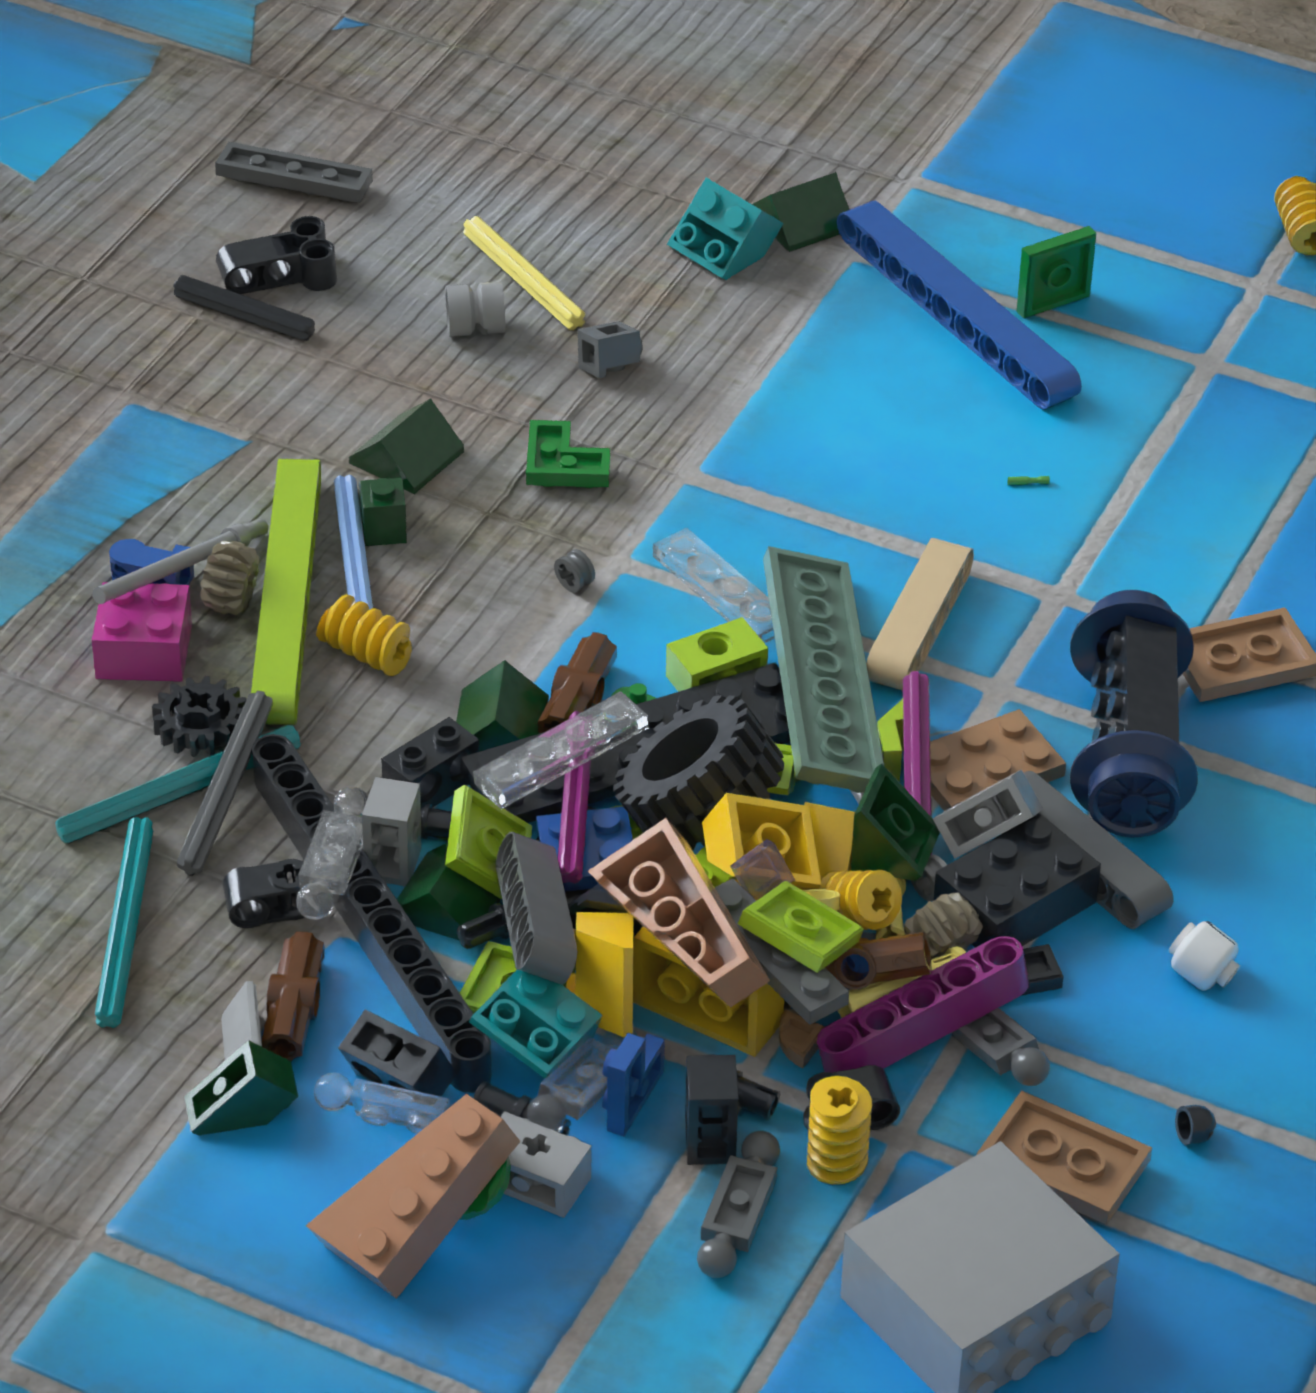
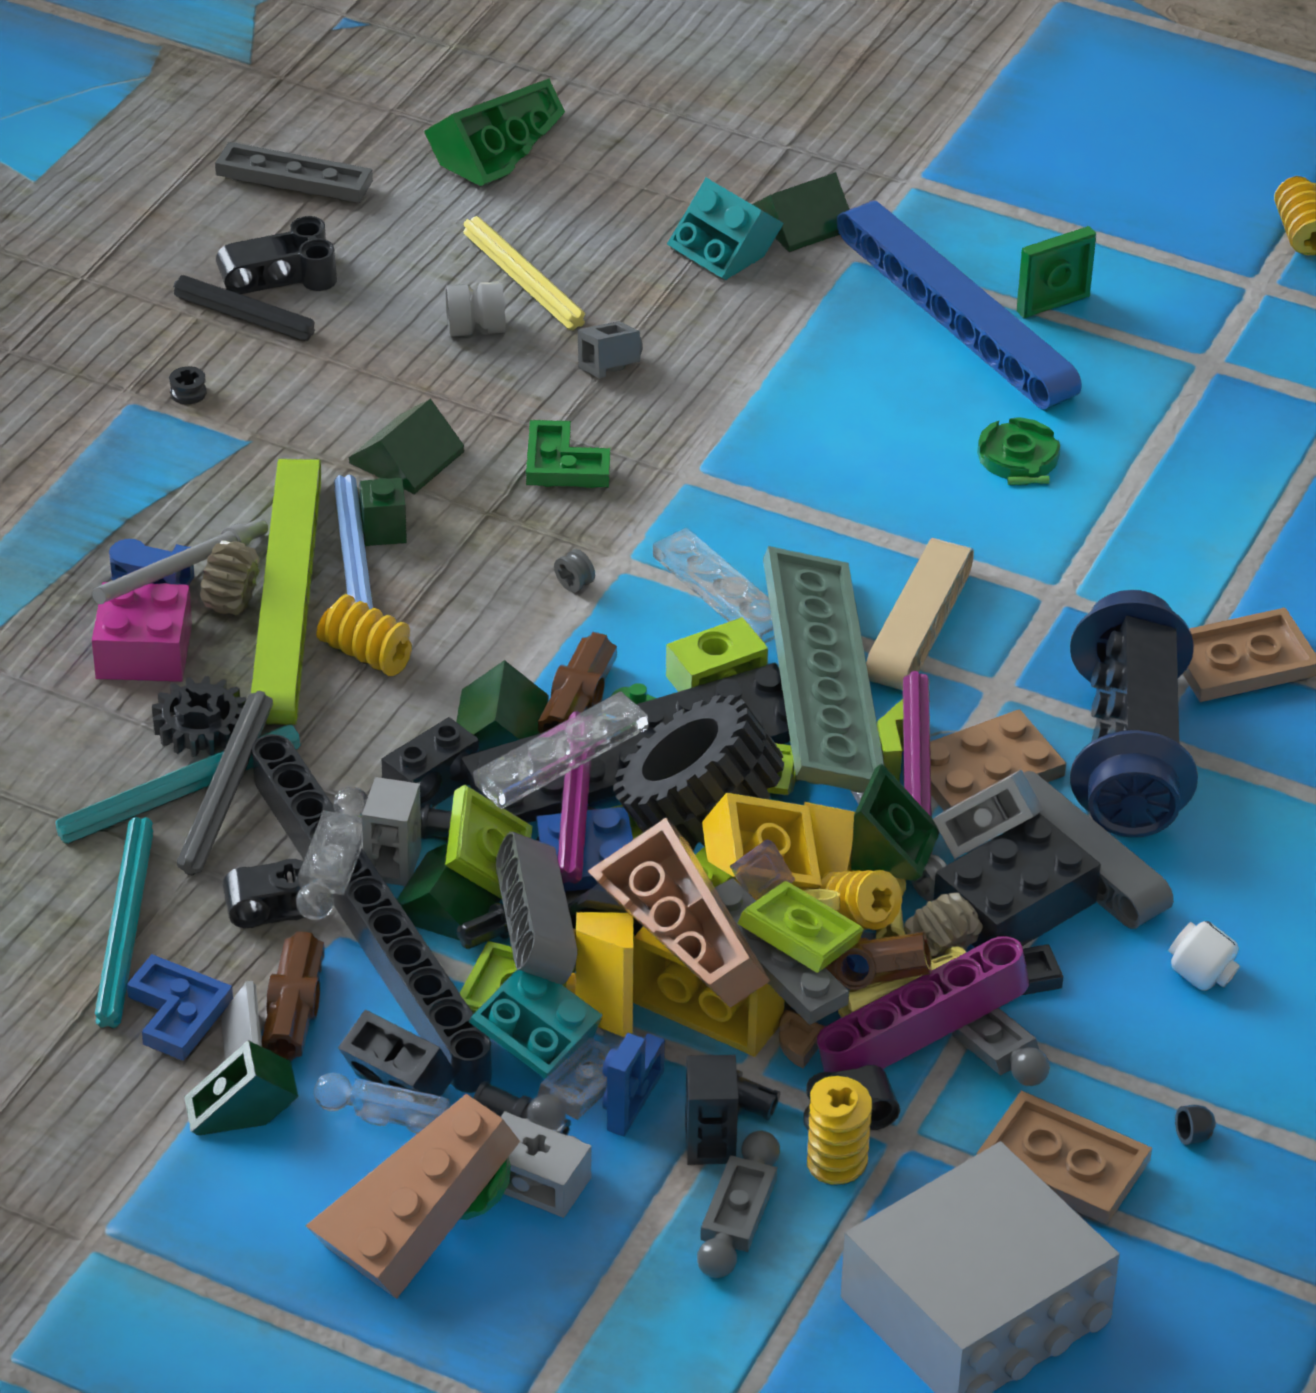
(185, 1002): none -> blue plate
(187, 385): none -> black bush
(494, 135): none -> green wedge
(1018, 448): none -> green tile

